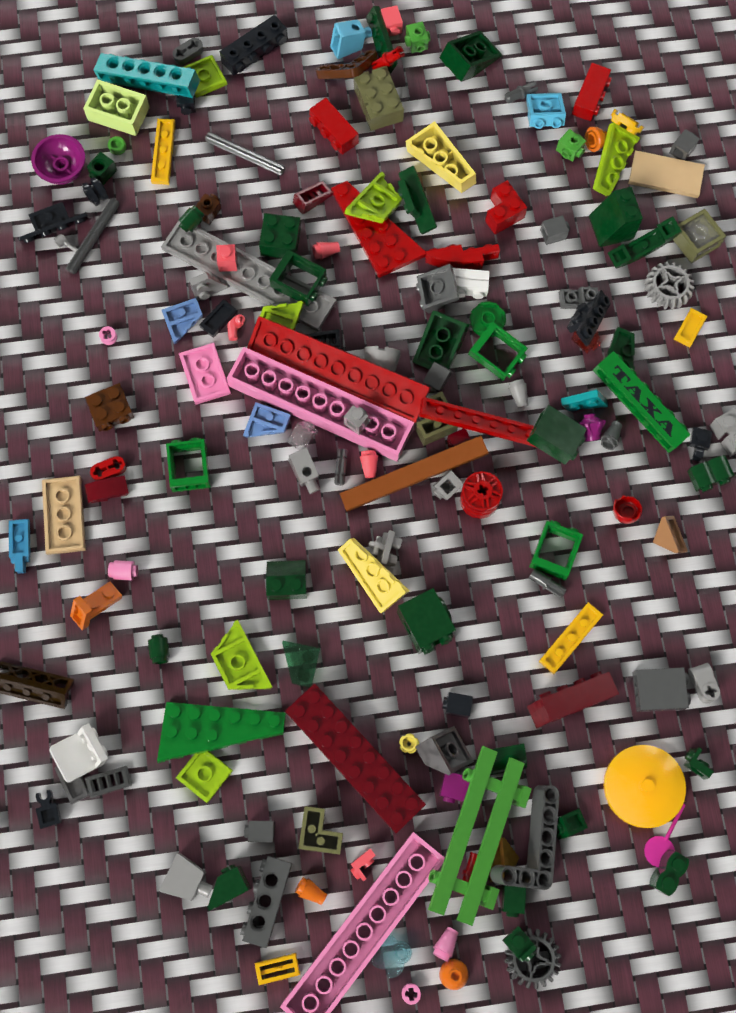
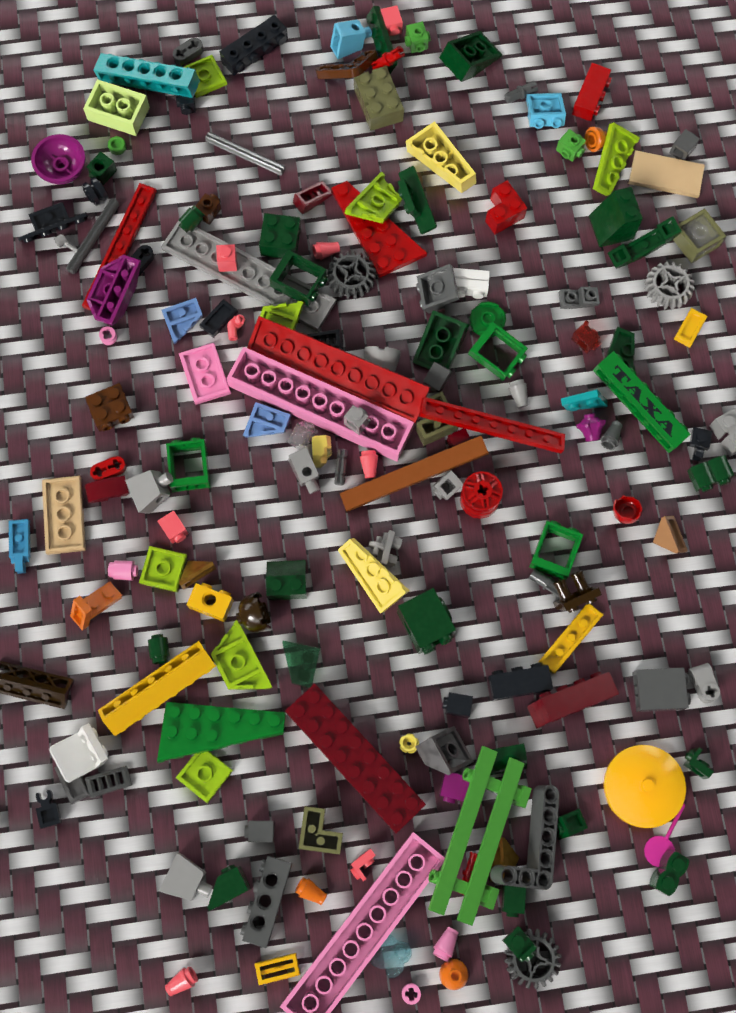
(114, 289): none -> magenta wedge
(128, 227): none -> red tile
(145, 260): none -> black beam
(149, 489): none -> light grey torso
(156, 688): none -> yellow brick
(163, 151): yellow tile -> none
(163, 569): none -> lime tile
(173, 527): none -> coral brick
(181, 981): none -> coral cone
(195, 571): none -> pearl gold slope
(206, 285): light grey wing -> none
(218, 610): none -> yellow brick
(253, 613): none -> dark brown cylinder
(321, 450): none -> light yellow rock
(333, 126): red brick -> none
(341, 267): none -> dark grey gear
(468, 259): red slope -> none
(520, 682): none -> black brick
(554, 230): dark grey brick -> none
(557, 435): dark green brick -> none
(571, 601): none -> dark brown plate
(589, 317): black bracket -> none
(631, 124): yellow plate -> none

